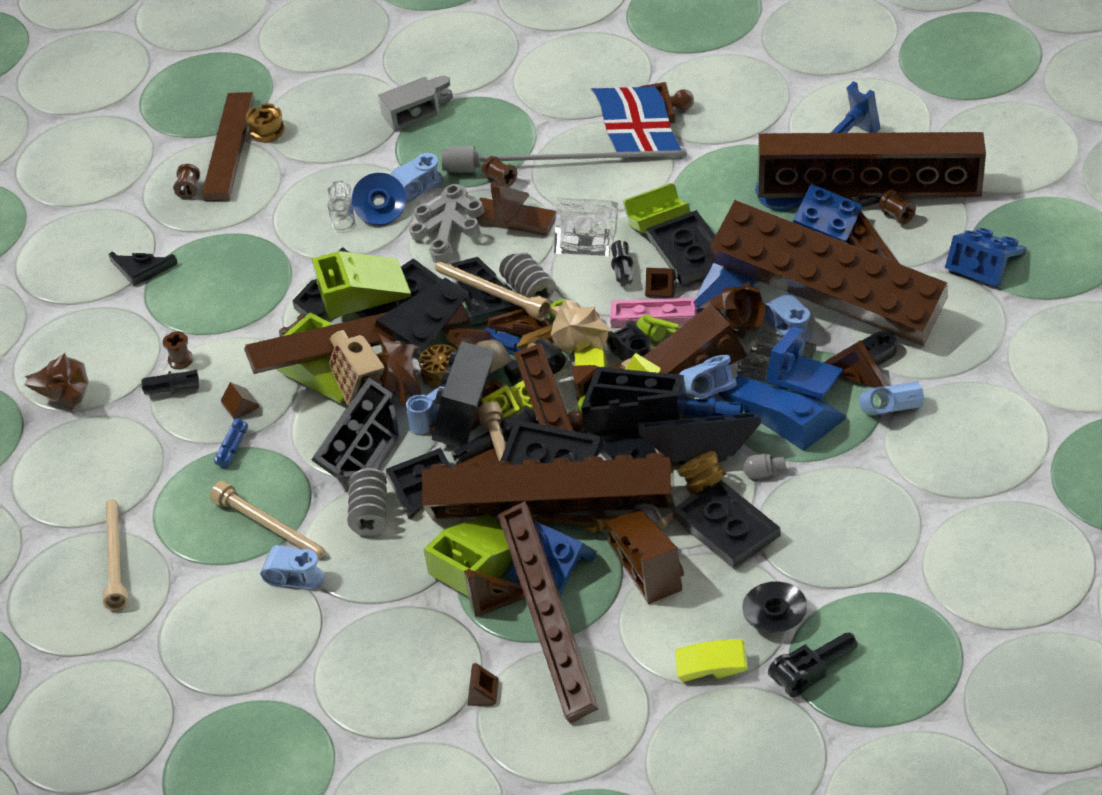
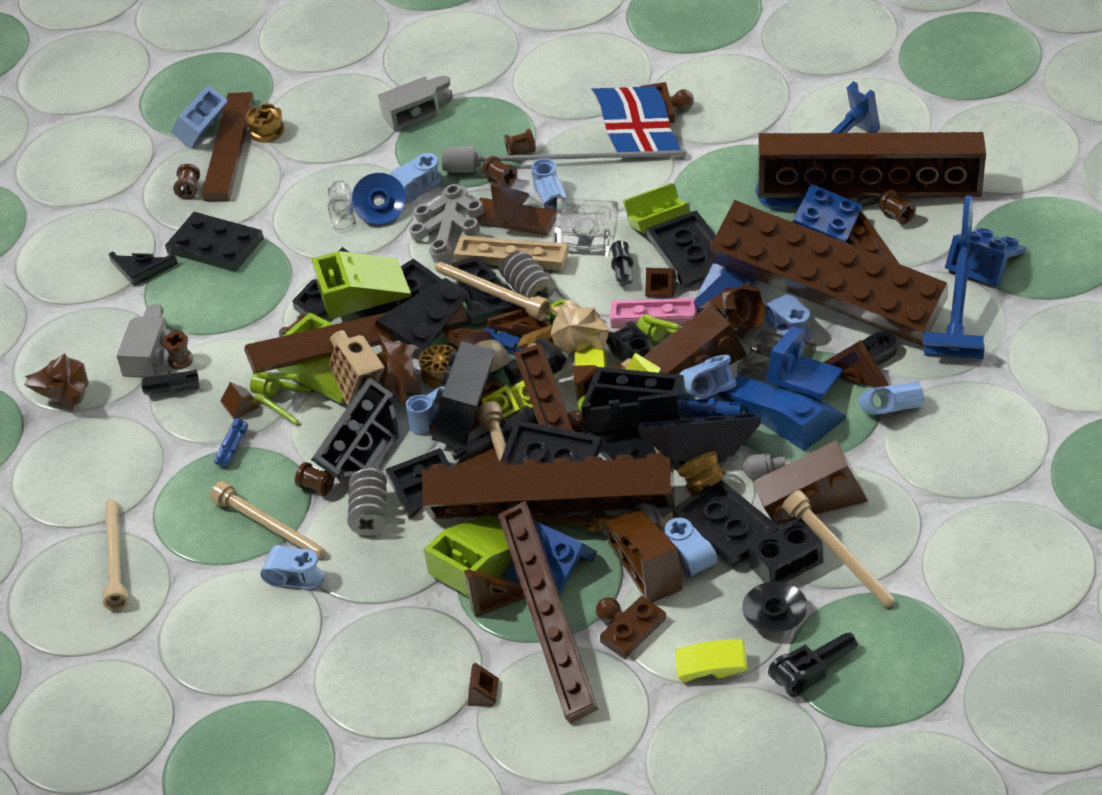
(142, 344): none -> light grey hinge
(199, 116): none -> light blue brick
(214, 241): none -> black plate
(267, 385): none -> lime plant
(314, 479): none -> reddish brown bush
(494, 250): none -> tan plate
(520, 143): none -> reddish brown bush
(547, 183): none -> light blue piece
(628, 627): none -> reddish brown plate
(693, 550): none -> light blue piece
(786, 553): none -> black brick
(798, 506): none -> tan piece
(821, 475): none -> wedge
(954, 342): none -> blue piece

